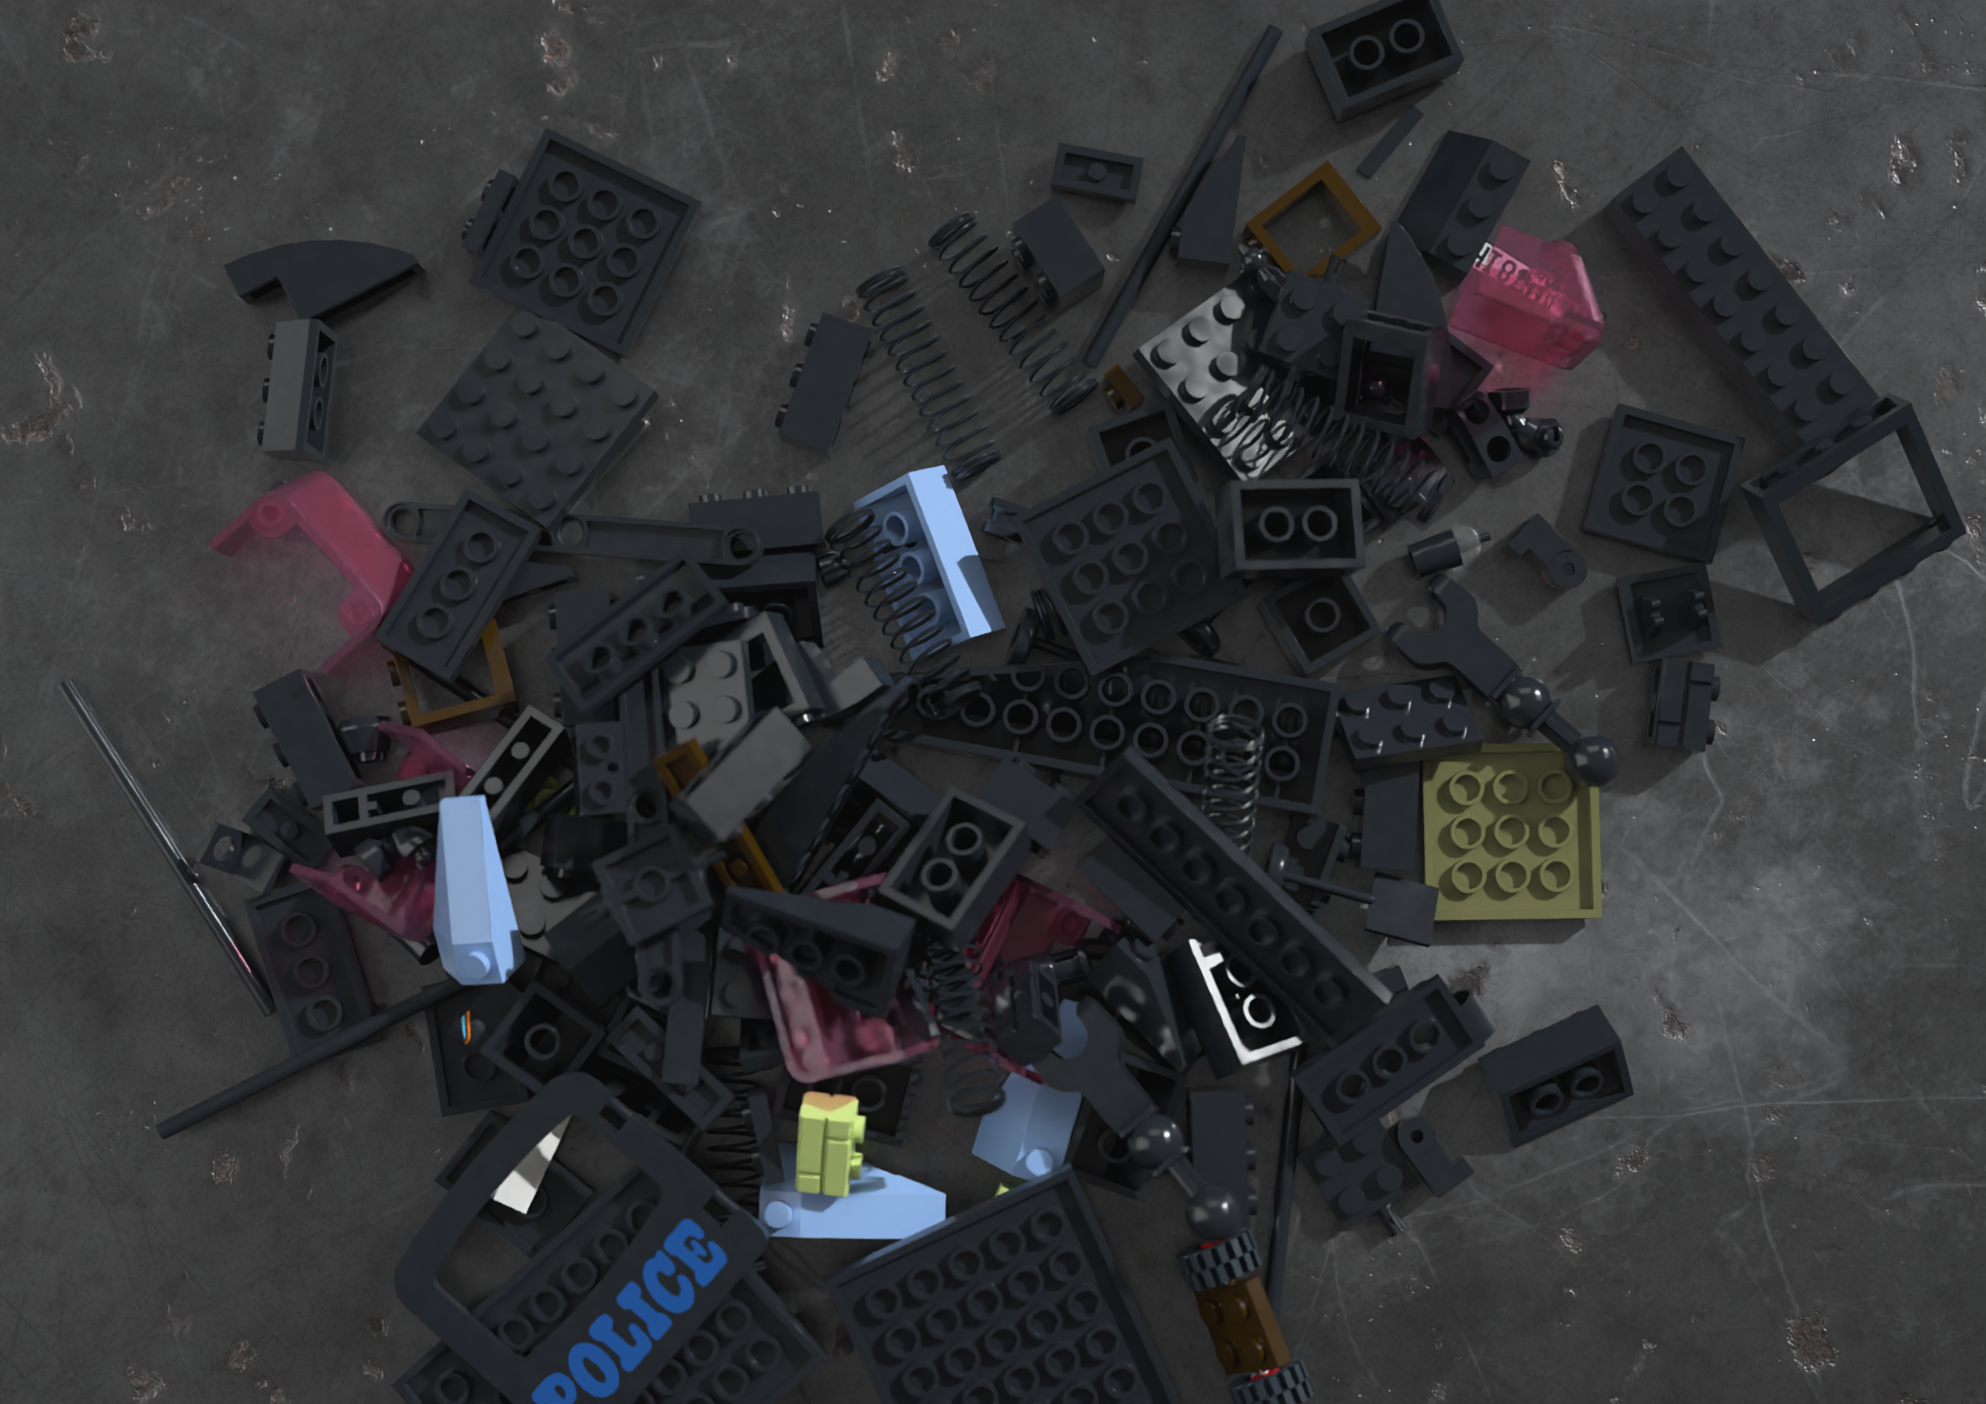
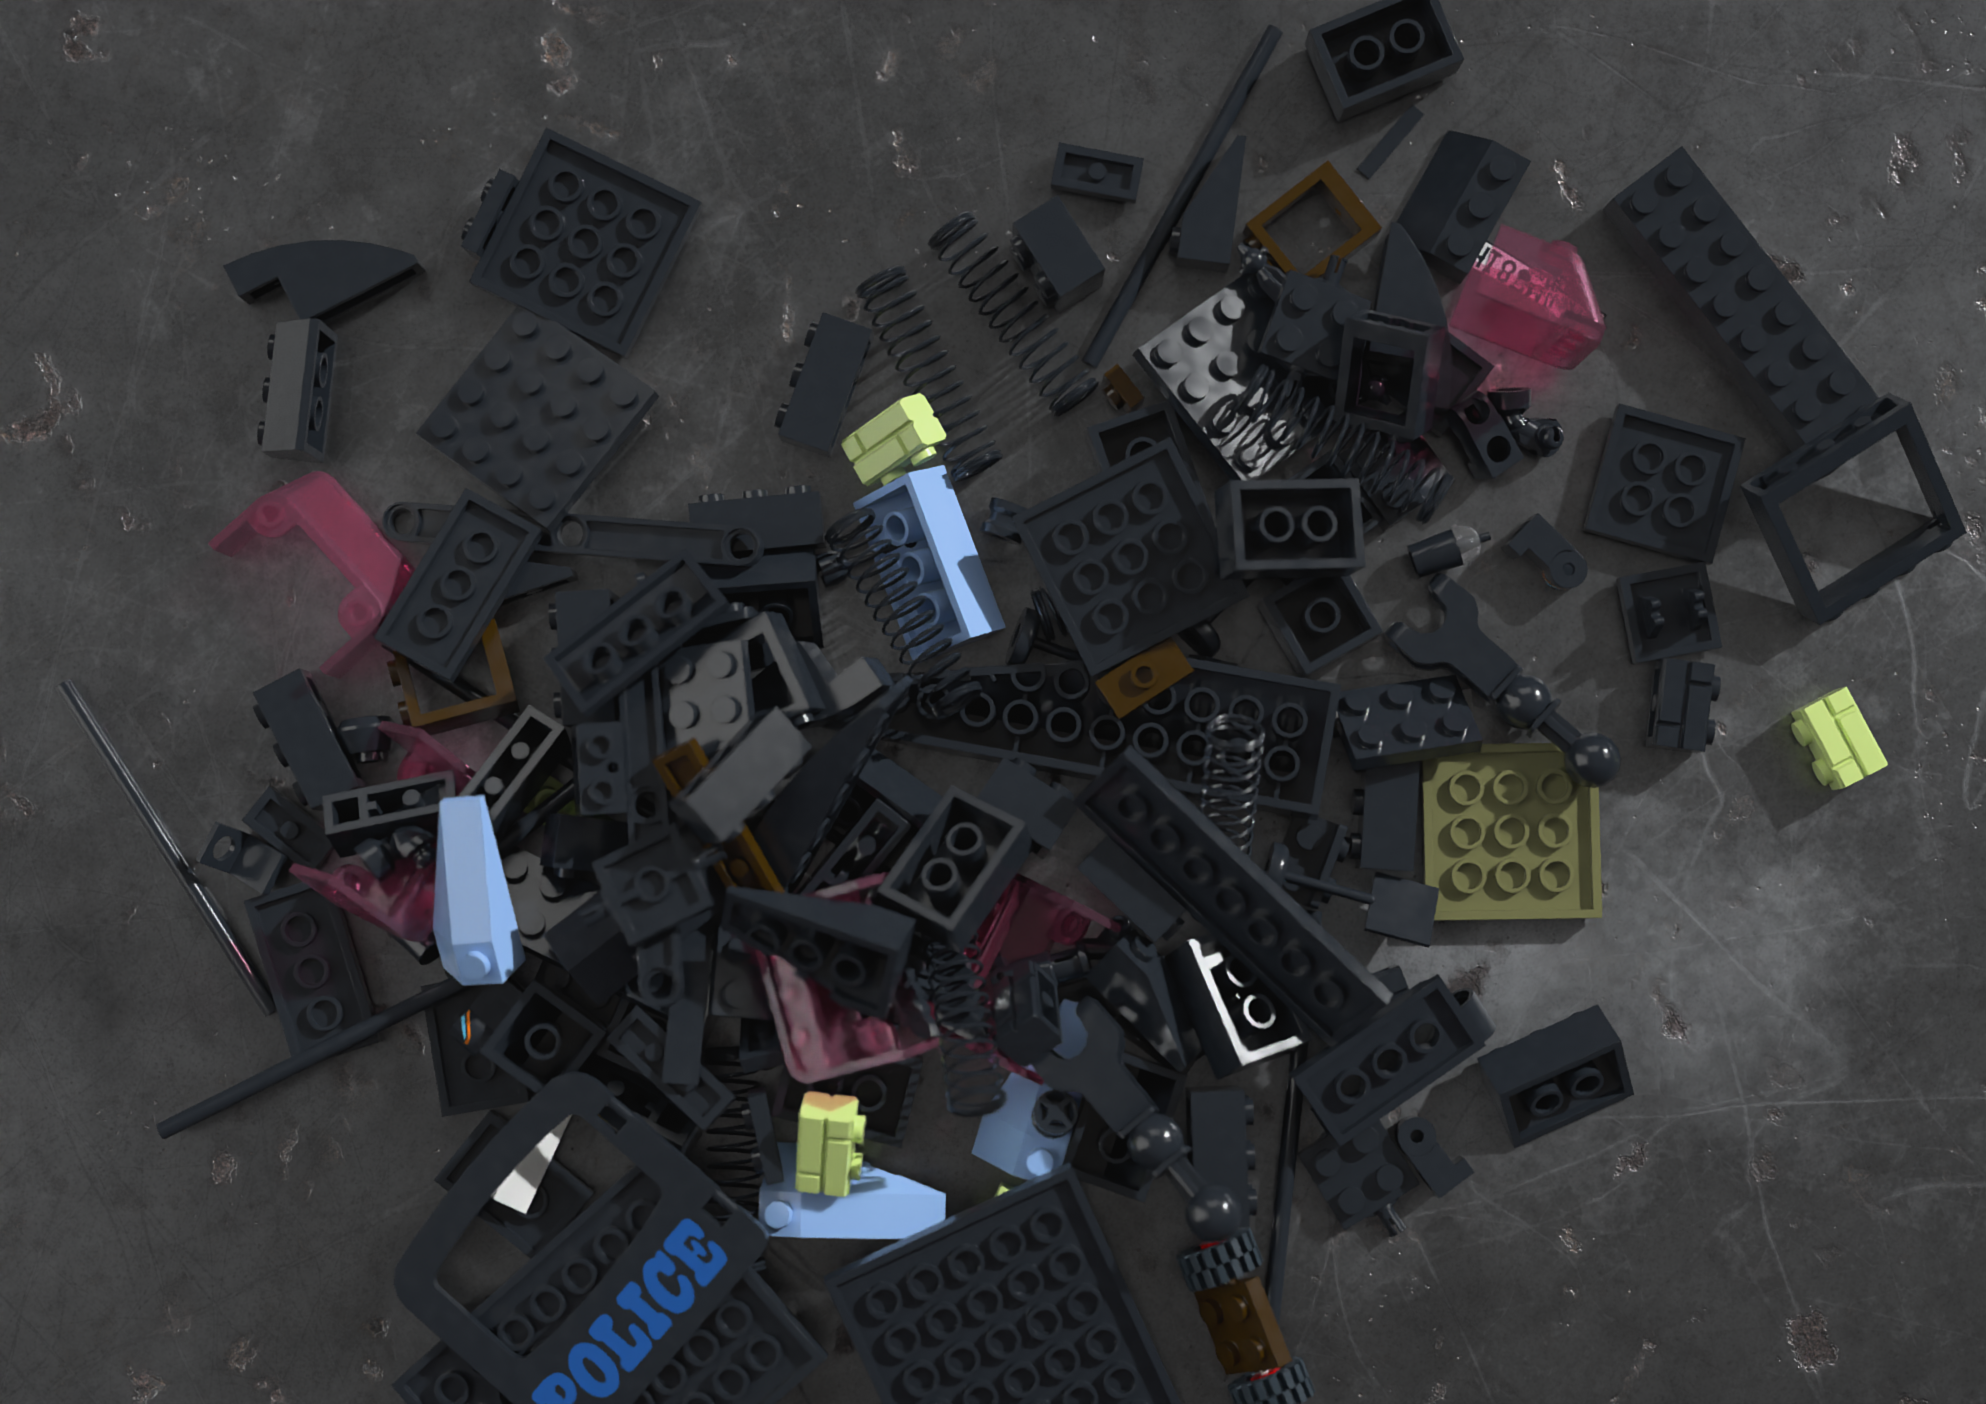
(893, 440): none -> yellowish green brick
(1060, 1108): none -> black wheel
(1144, 677): none -> dark brown plate
(1837, 739): none -> yellowish green brick

